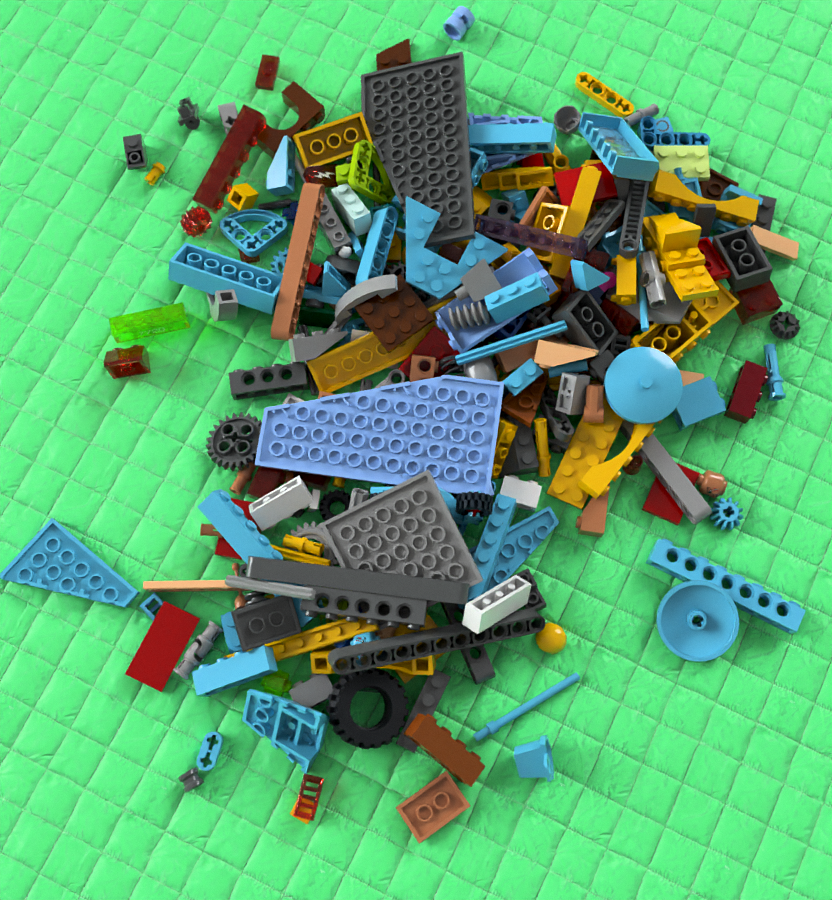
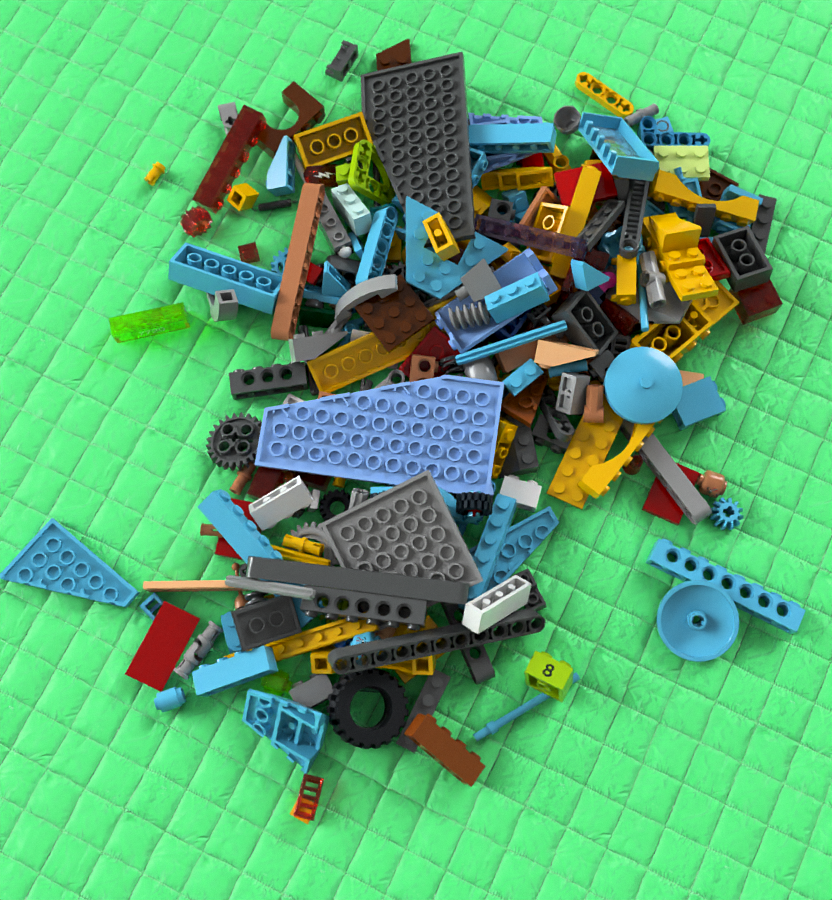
(127, 361): clear red slope -> none
(135, 152): dark grey slope -> none
(169, 699): none -> medium azure brick
(188, 114): dark grey hips -> none
(191, 780): dark grey wheel -> none
(215, 752): medium azure beam -> none
(251, 240): medium azure beam -> none
(267, 72): clear red plate -> none
(290, 213): clear blue tile -> none
(343, 61): none -> dark grey hinge
(433, 806): nougat plate -> none
(441, 237): none -> yellow slope
(458, 23): light blue wheel -> none
(535, 759): medium azure container -> none
(543, 454): yellow pin -> none
(549, 675): none -> lime brick
(551, 638): yellow hair -> none
(593, 517): nougat slope -> none
(746, 392): dark red brick -> none
(774, 379): medium azure pin -> none
(776, 243): light nougat tile -> none
(778, 328): dark grey gear -> none

